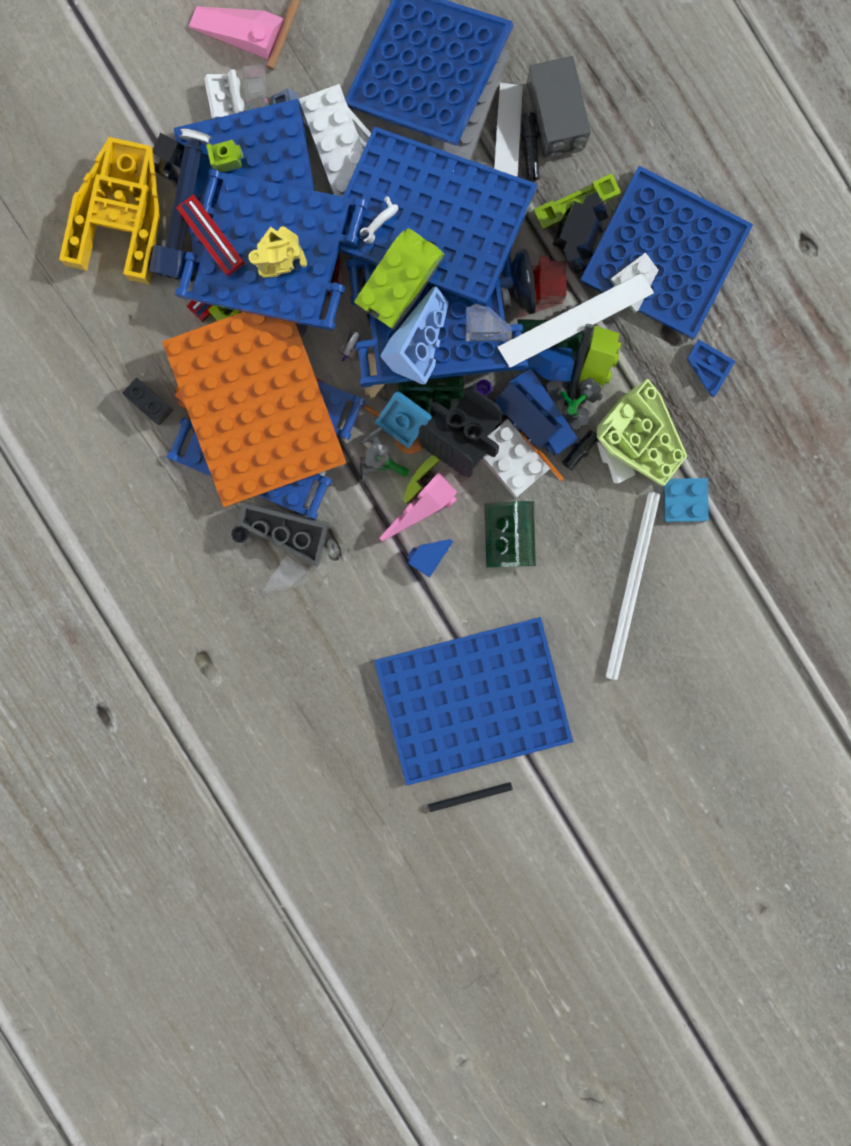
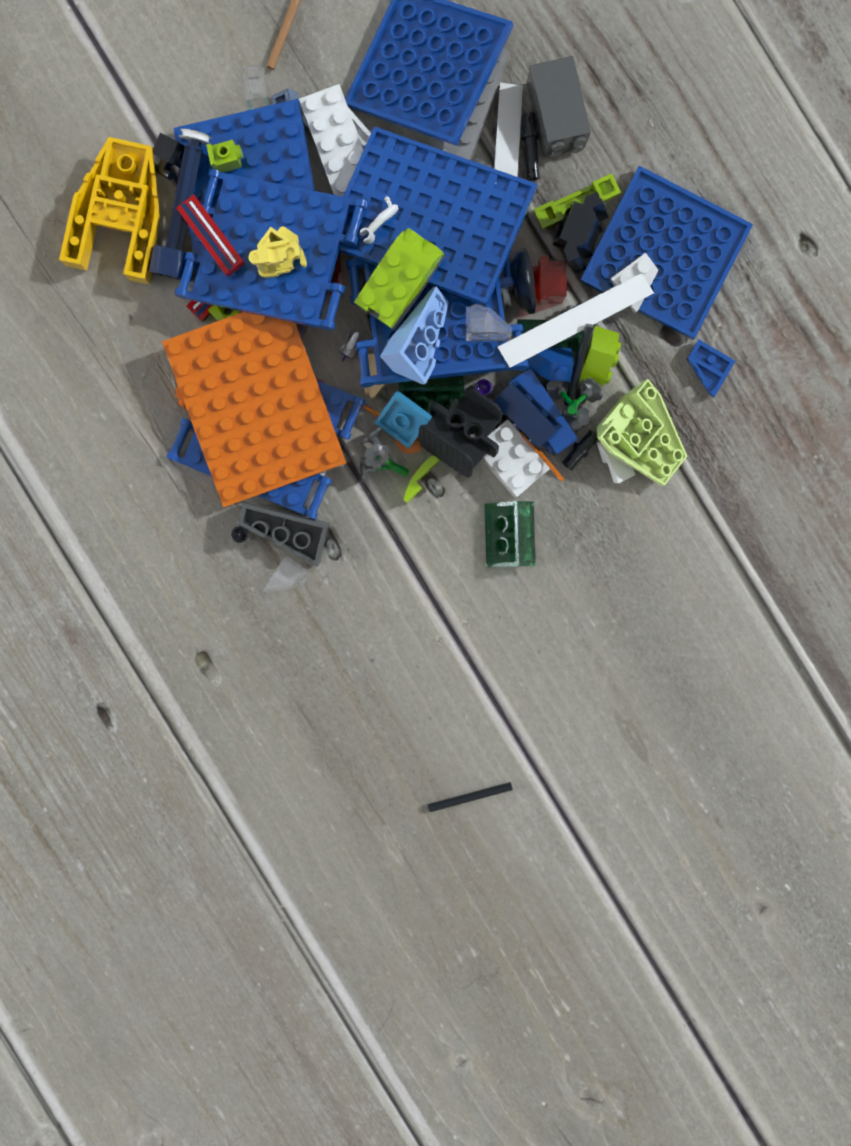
(147, 401): black brick -> none
(224, 94): white bracket -> none
(243, 28): bright pink wedge -> none
(428, 556): blue slope -> none
(429, 501): bright pink wedge -> none
(473, 701): blue plate -> none
(632, 585): white axle -> none
(686, 500): dark azure plate -> none

